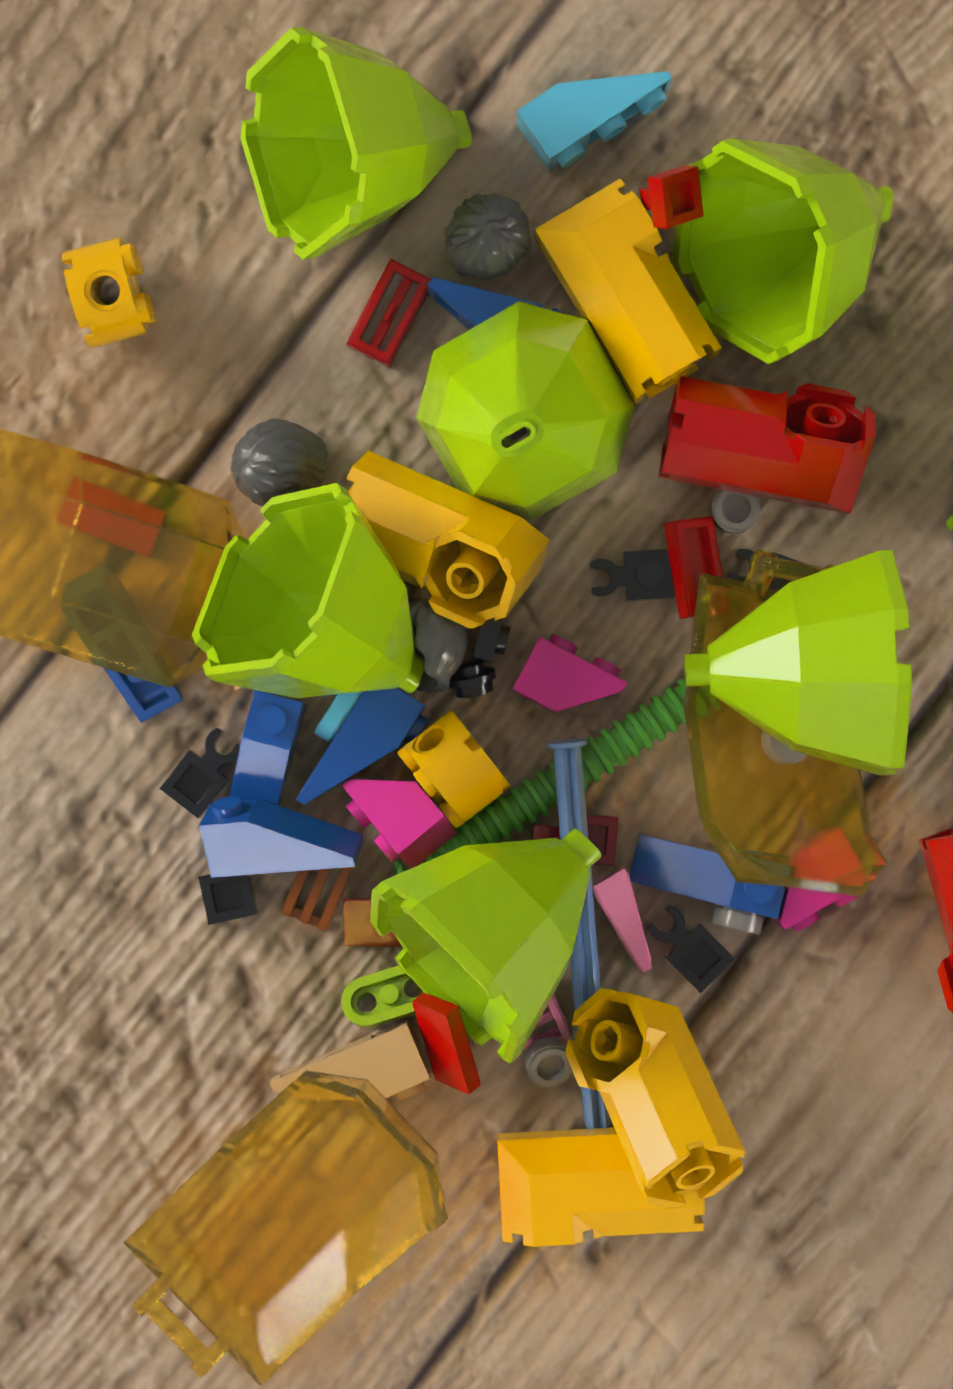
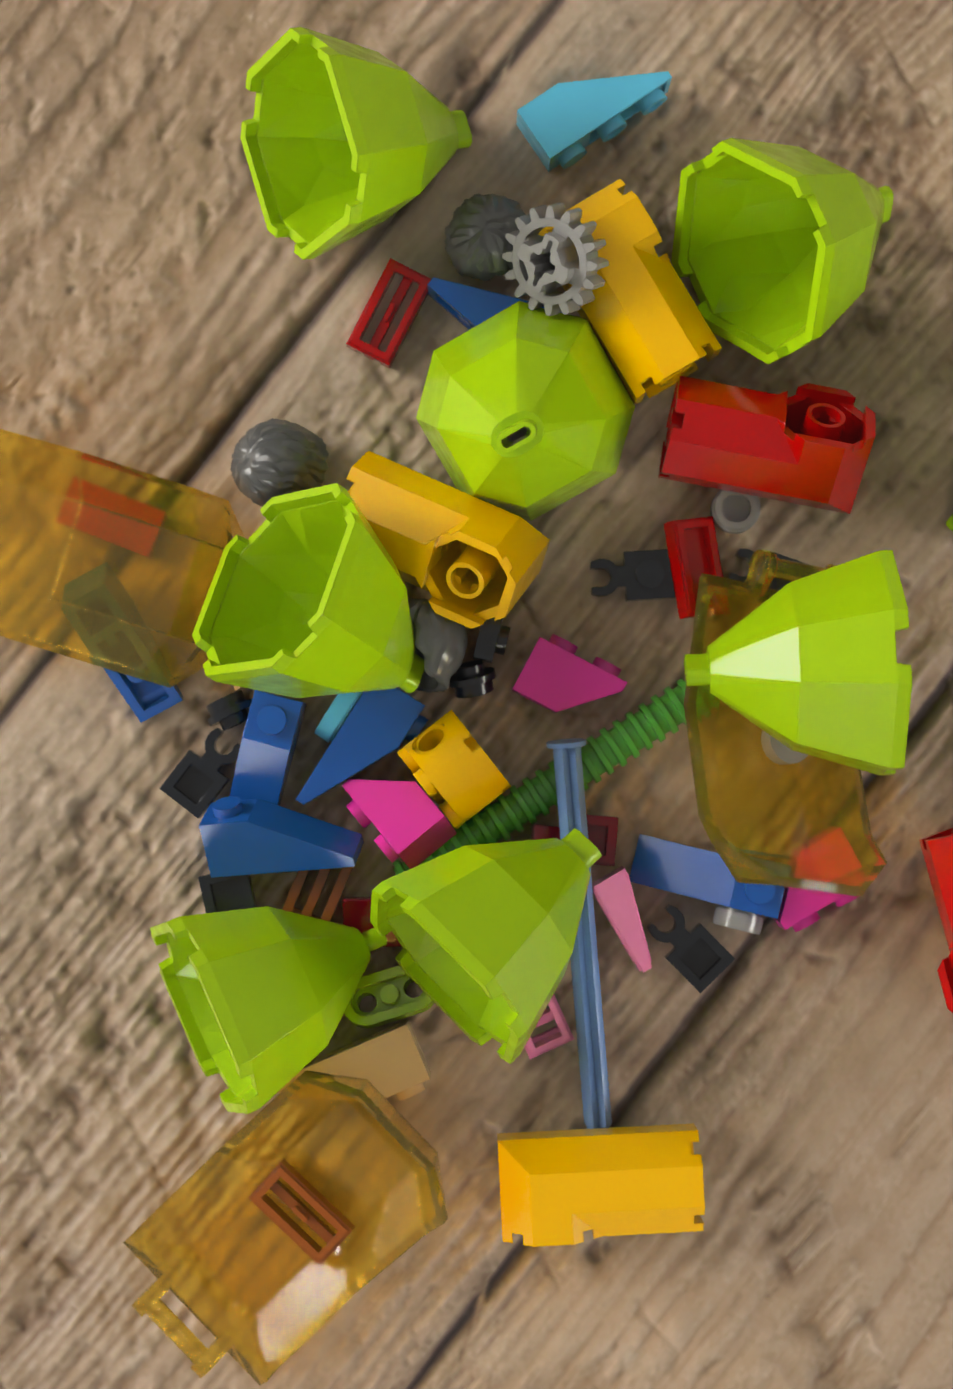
(90, 270): yellow brick -> none
(229, 710): none -> black plate
(260, 992): none -> lime piece
(315, 1199): none -> dark orange tile
(446, 1043): red tile -> none
(547, 1062): light grey tile -> none
(555, 259): none -> light grey gear
(655, 1095): yellow brick -> none
(673, 196): red tile -> none

